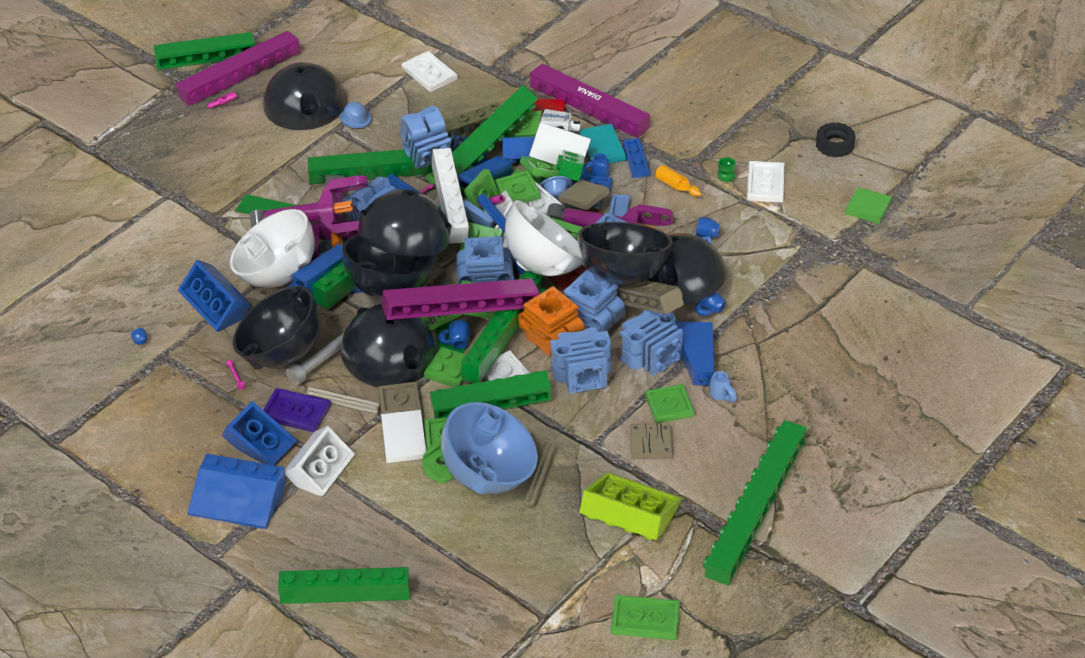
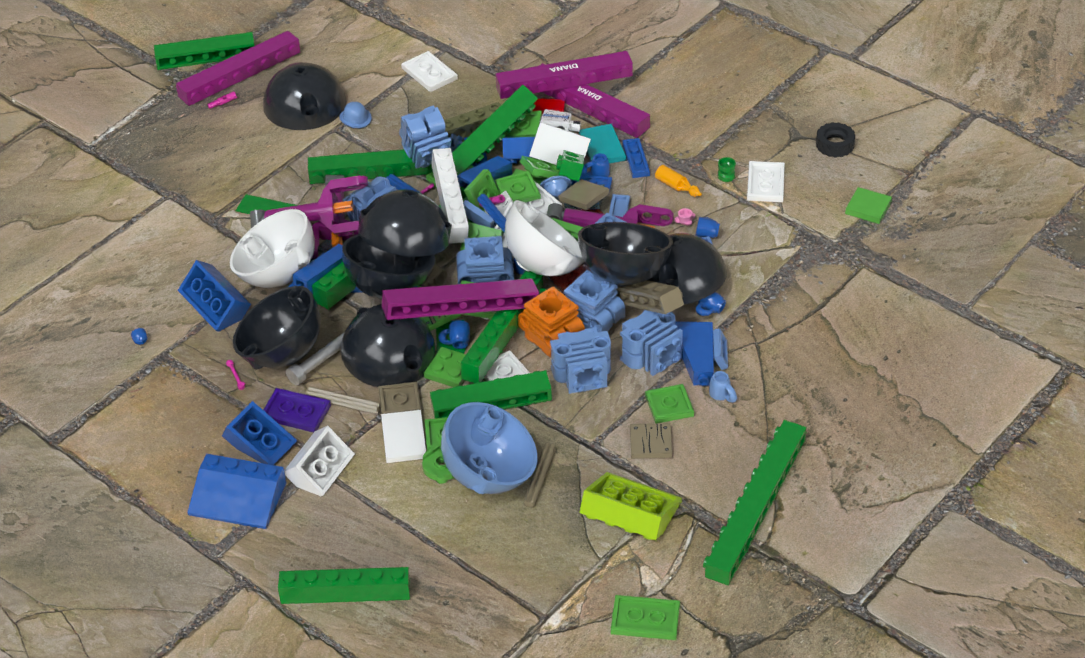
(565, 74): none -> magenta brick
(685, 216): none -> bright pink plate
(720, 349): none -> medium blue tile

